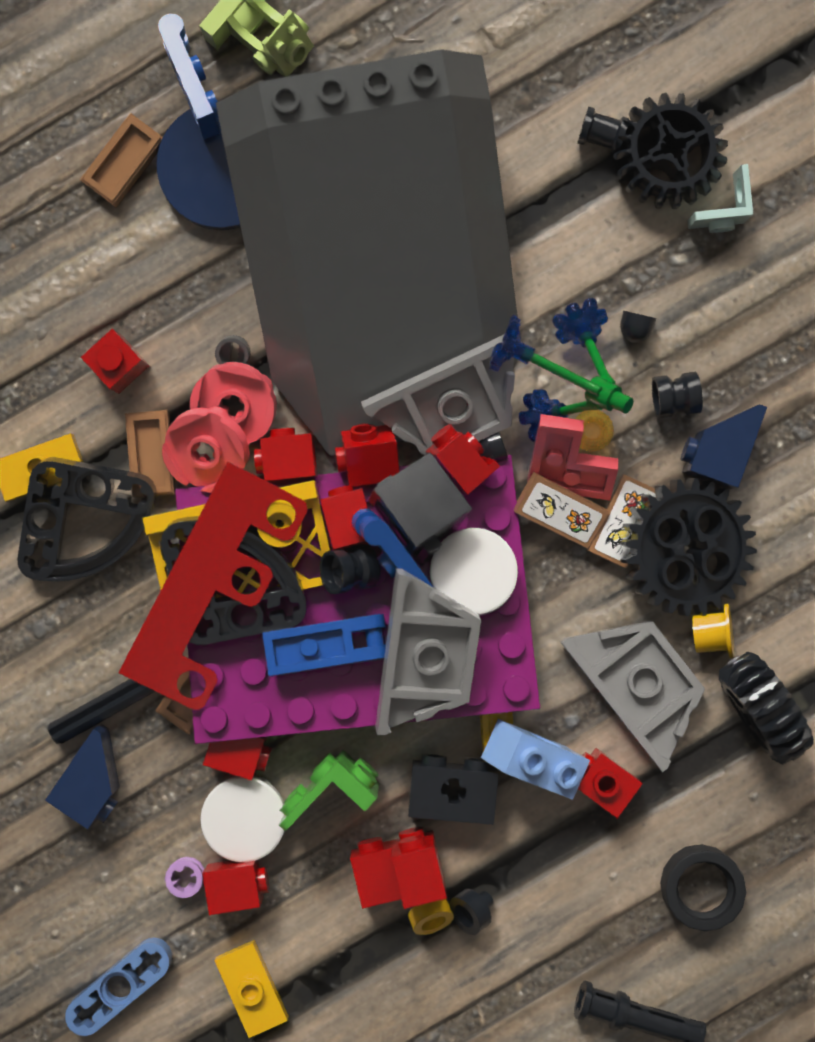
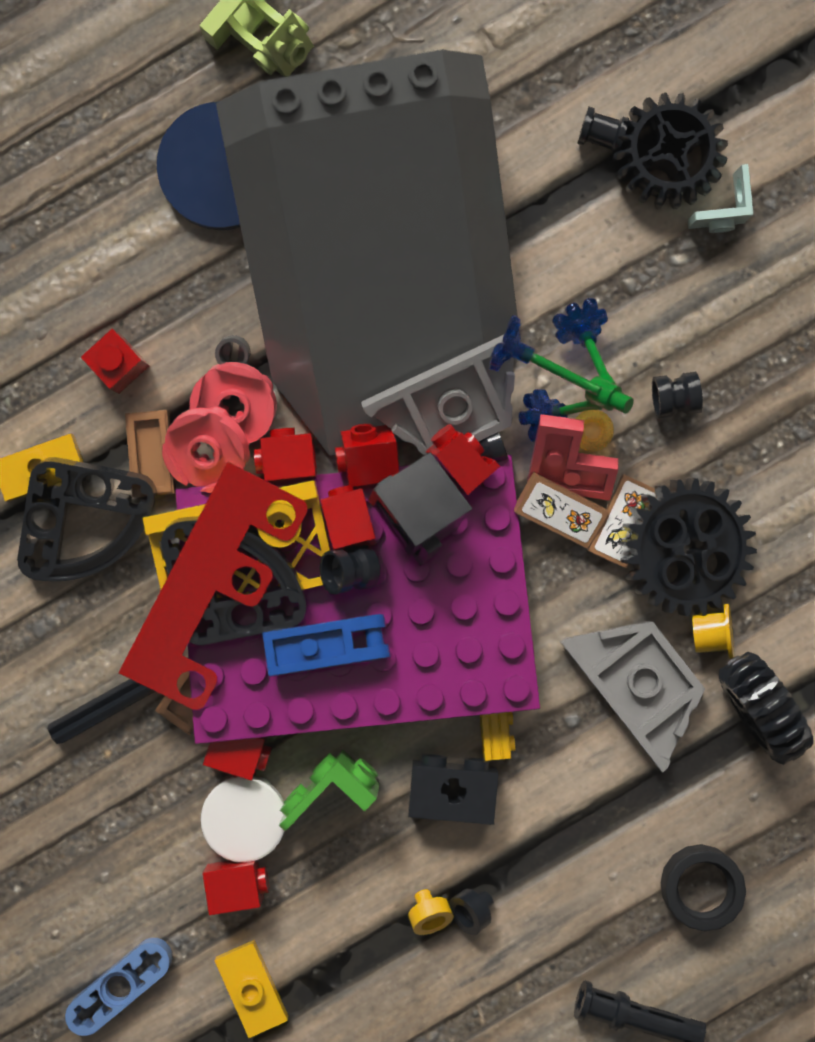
(89, 781): dark blue slope -> none
(122, 160): medium nougat tile -> none
(189, 74): plate -> none
(191, 888): lavender bush -> none
(379, 534): blue plate -> none
(399, 869): red brick -> none
(426, 654): light grey wing -> none
(475, 569): white tile -> none
(535, 759): light blue brick -> none
(608, 783): red brick -> none
(636, 326): black hinge -> none
(724, 448): dark blue slope -> none

